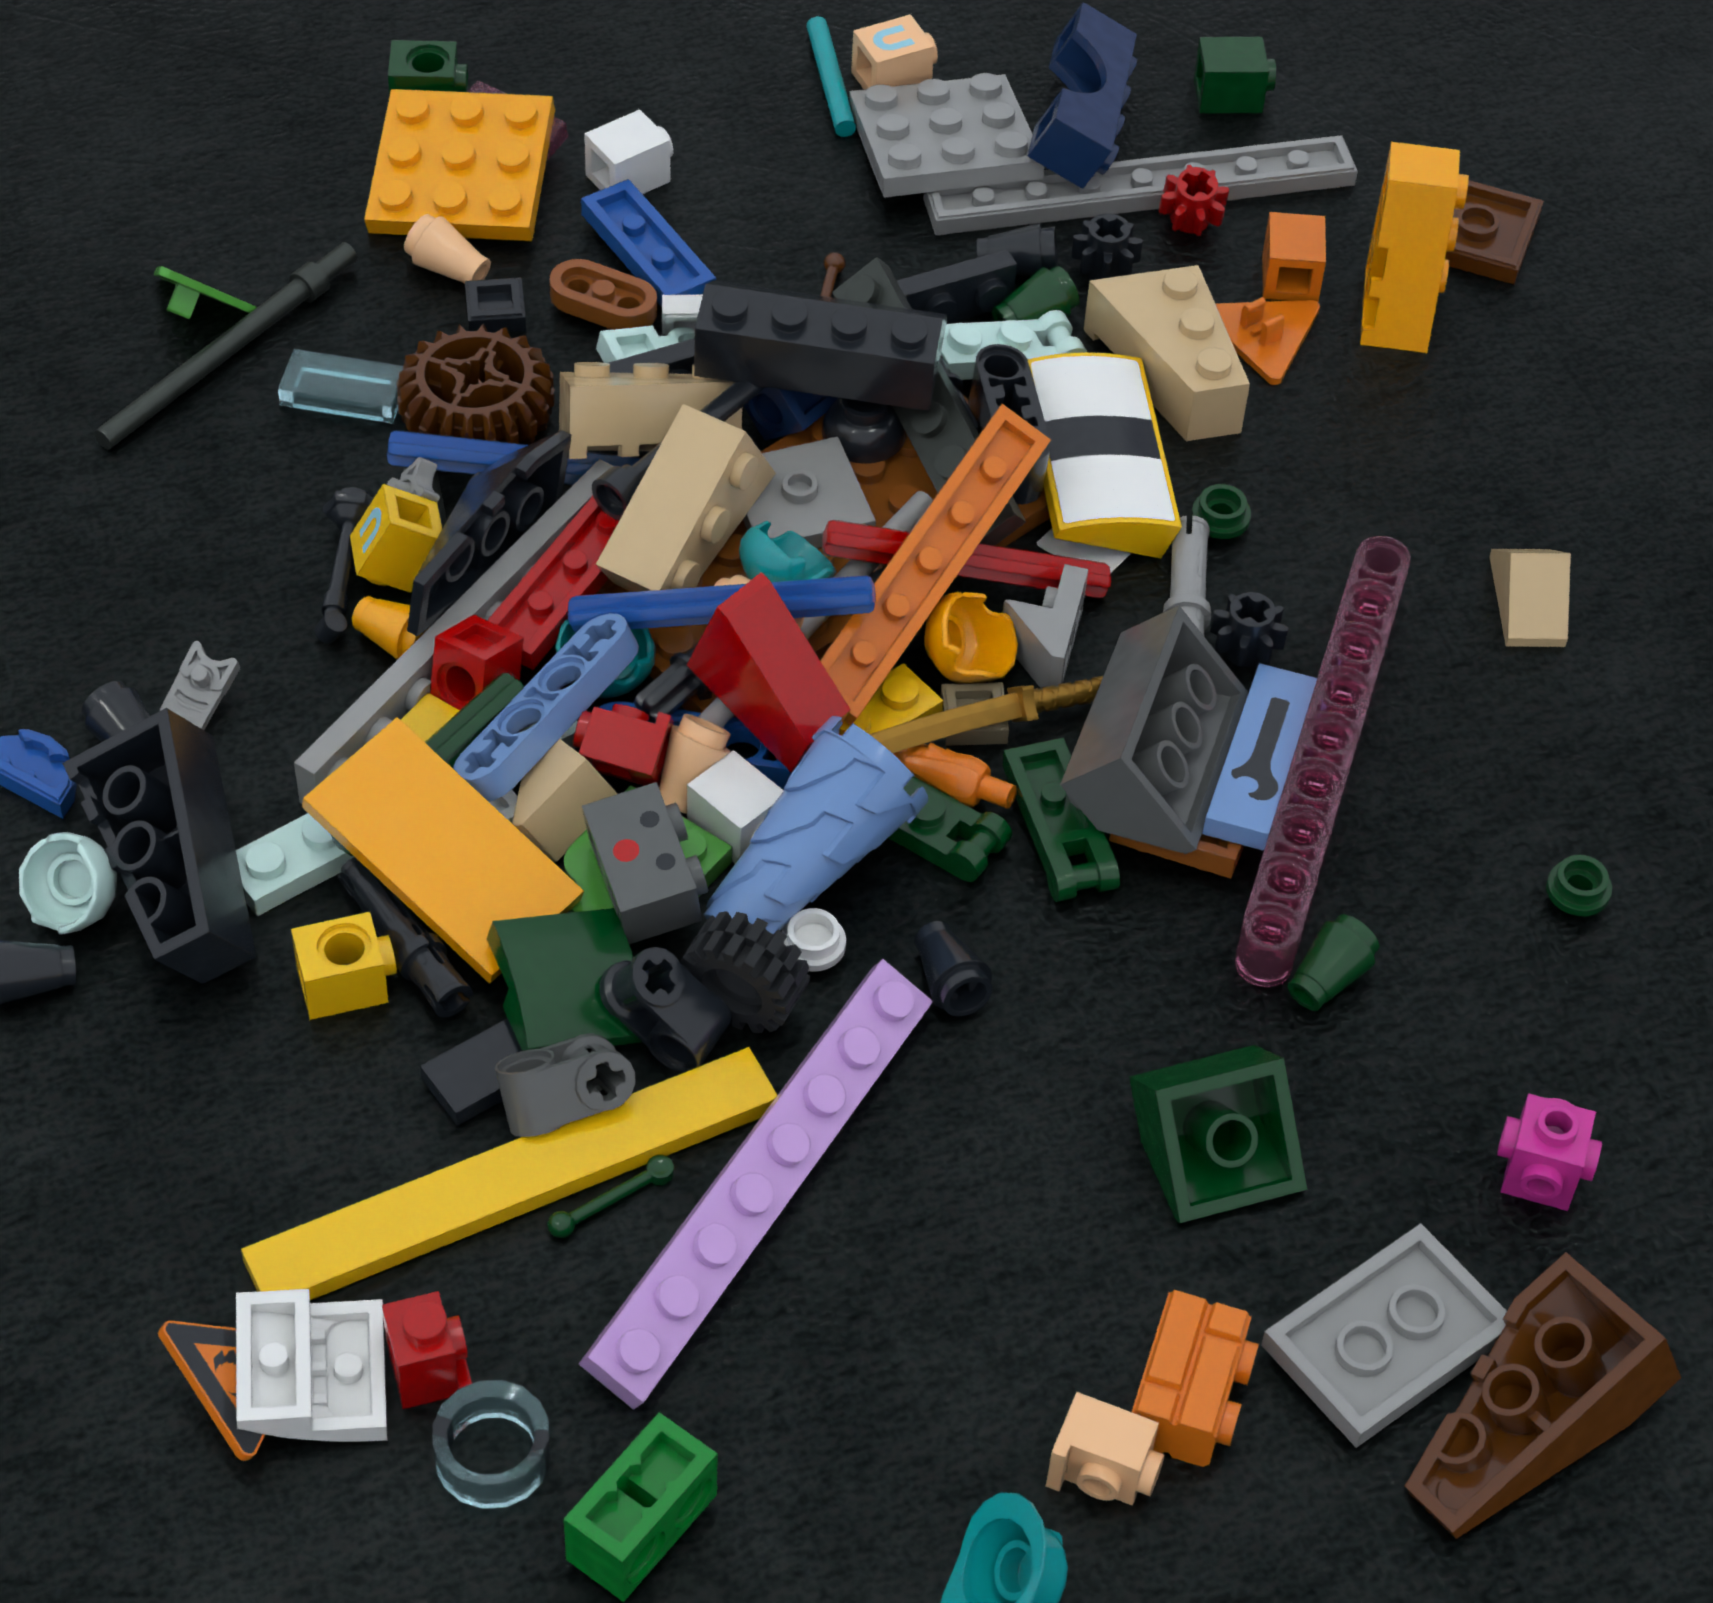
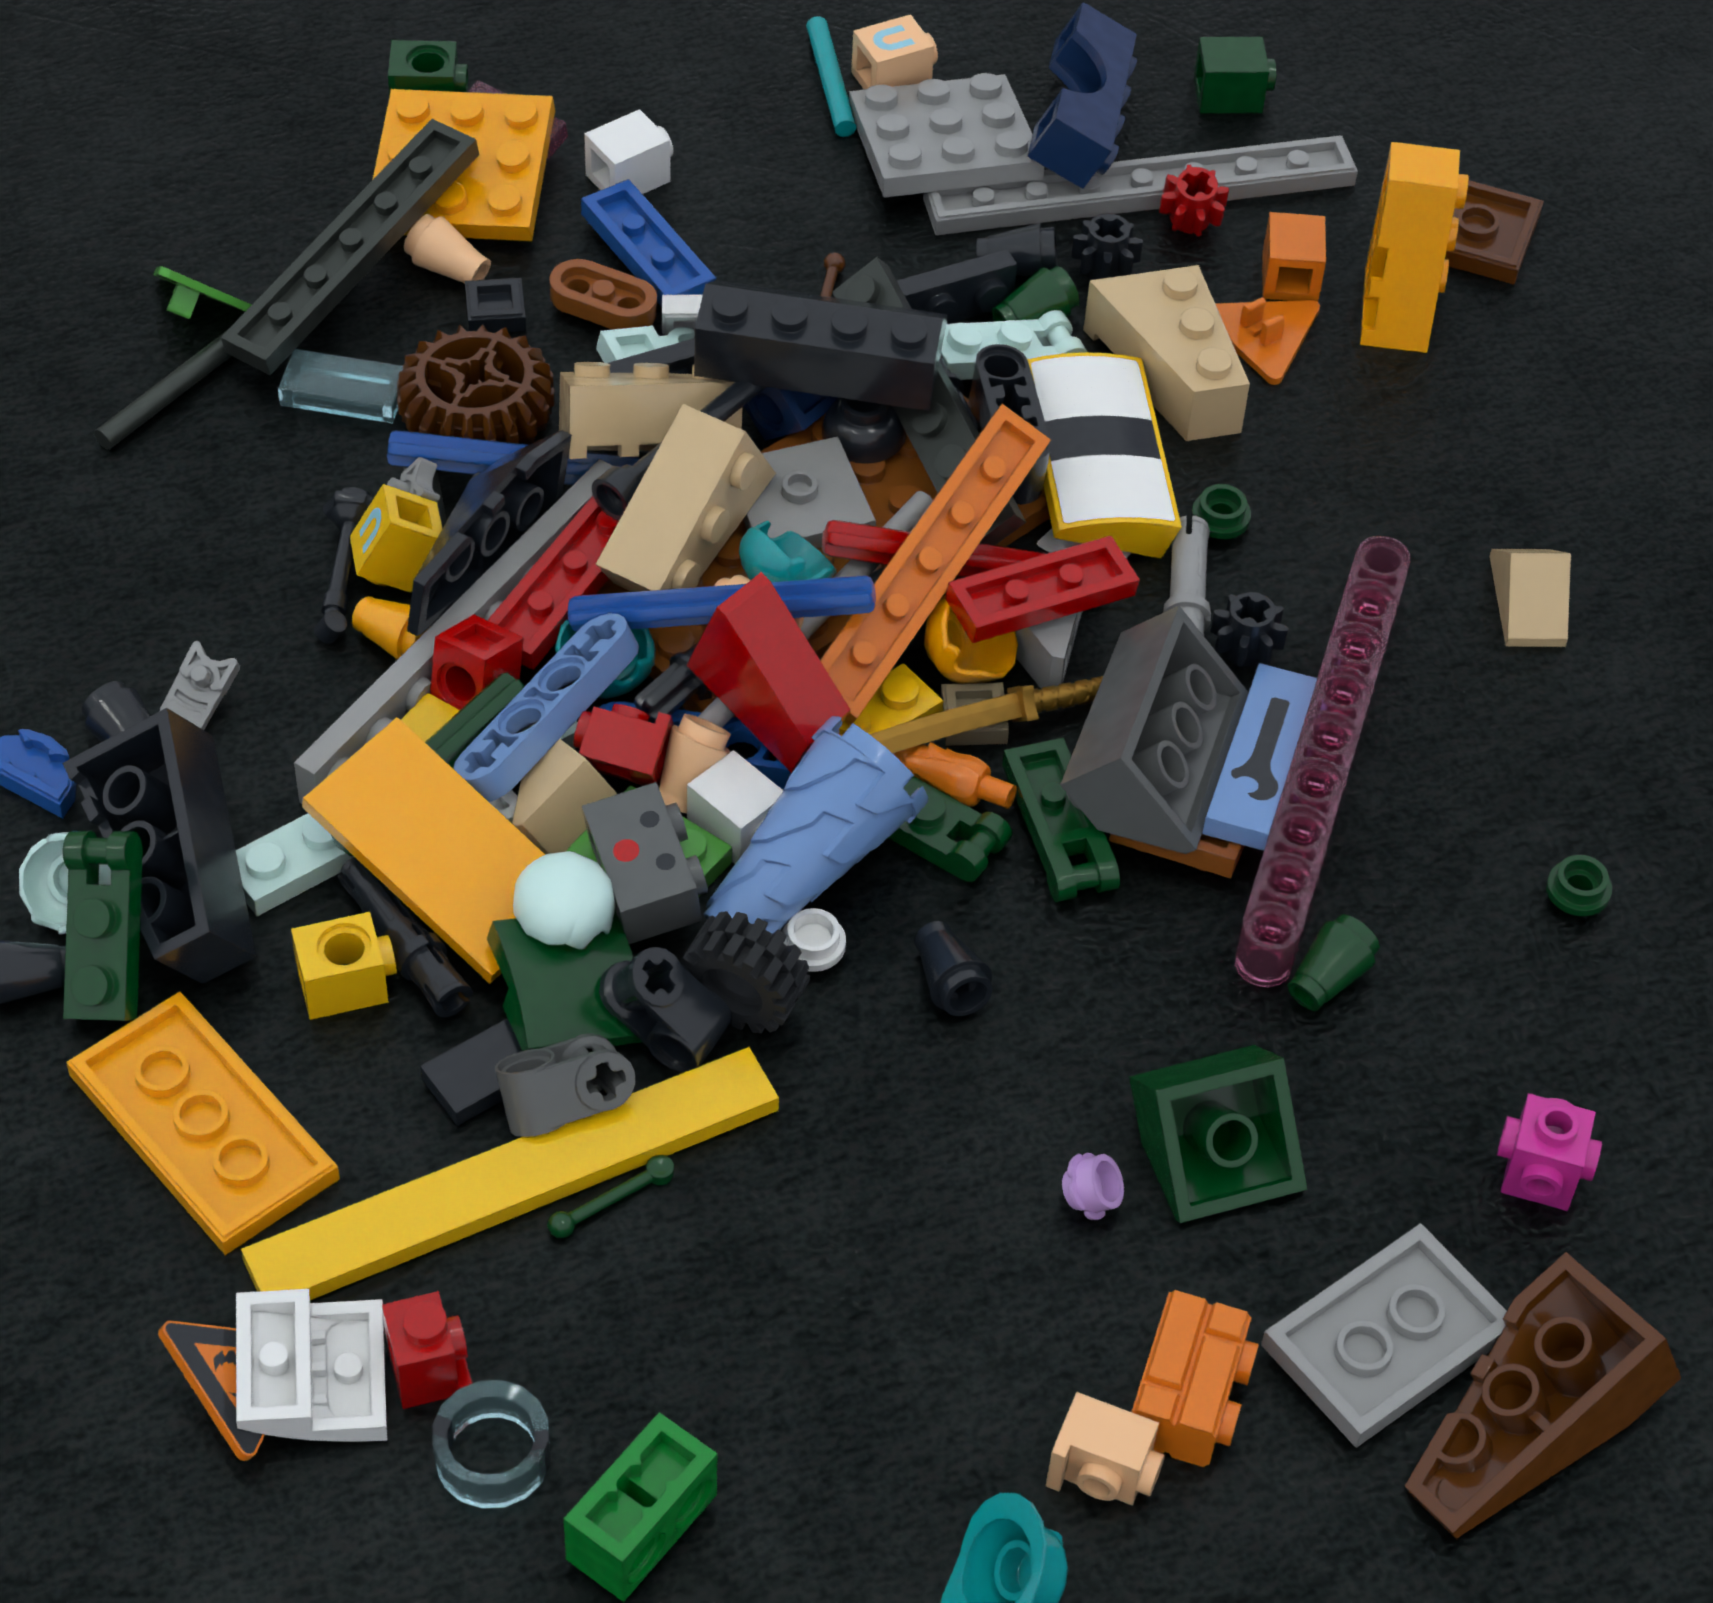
(102, 926): none -> dark green plate
(203, 1122): none -> light orange tile
(350, 247): none -> pearl dark grey plate
(564, 899): none -> light aqua hair
(754, 1186): lavender plate -> none
(1041, 589): none -> red plate
(1093, 1184): none -> lavender plate

